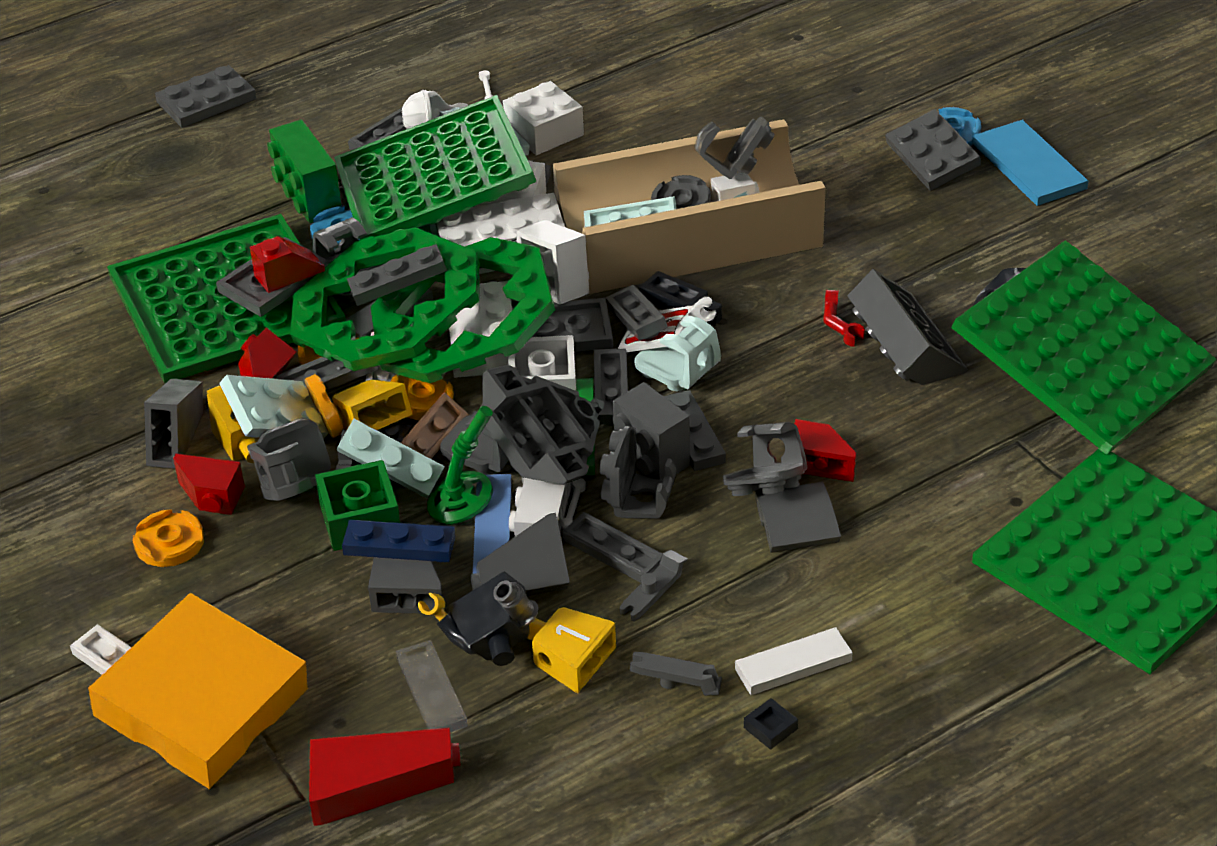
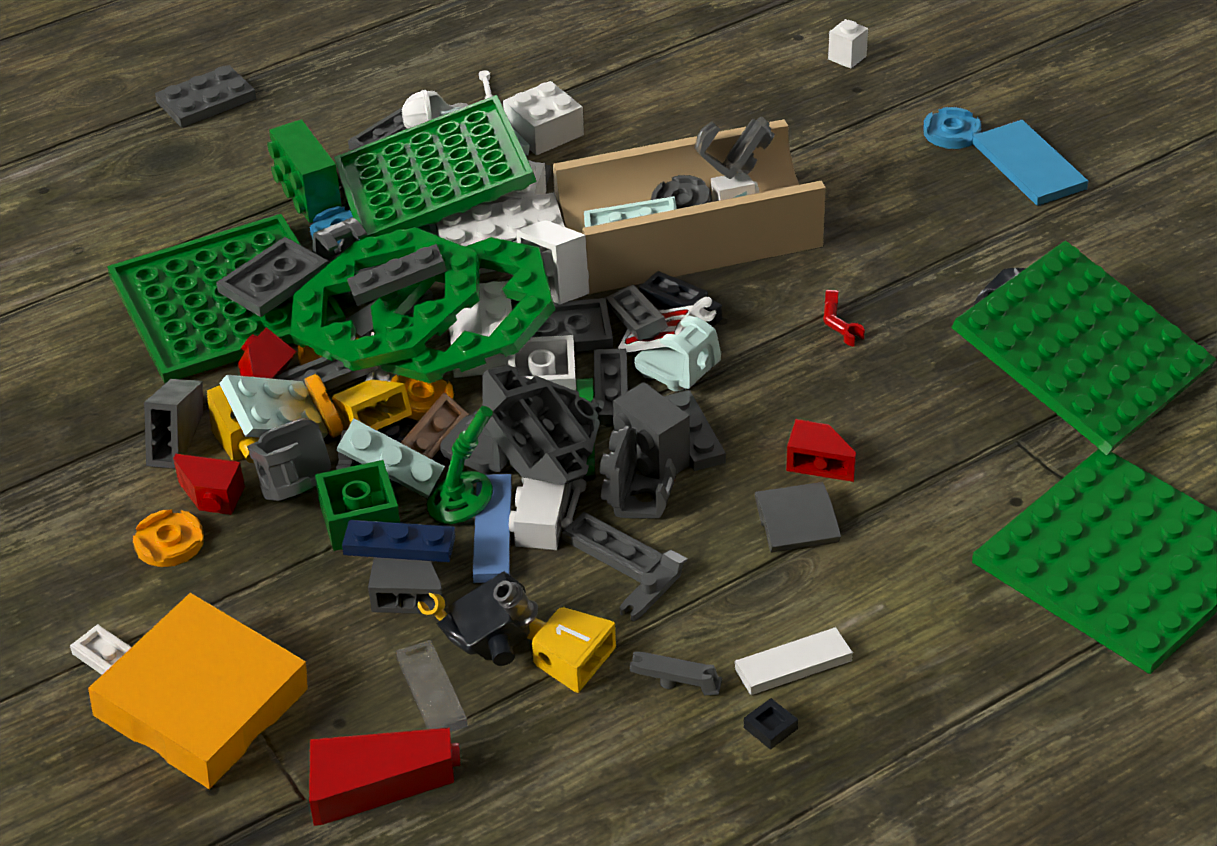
(282, 263): red slope -> none
(531, 558): dark grey slope -> none
(767, 472): dark grey piece -> none
(848, 43): none -> white brick
(904, 330): dark grey slope -> none
(933, 149): dark grey plate -> none

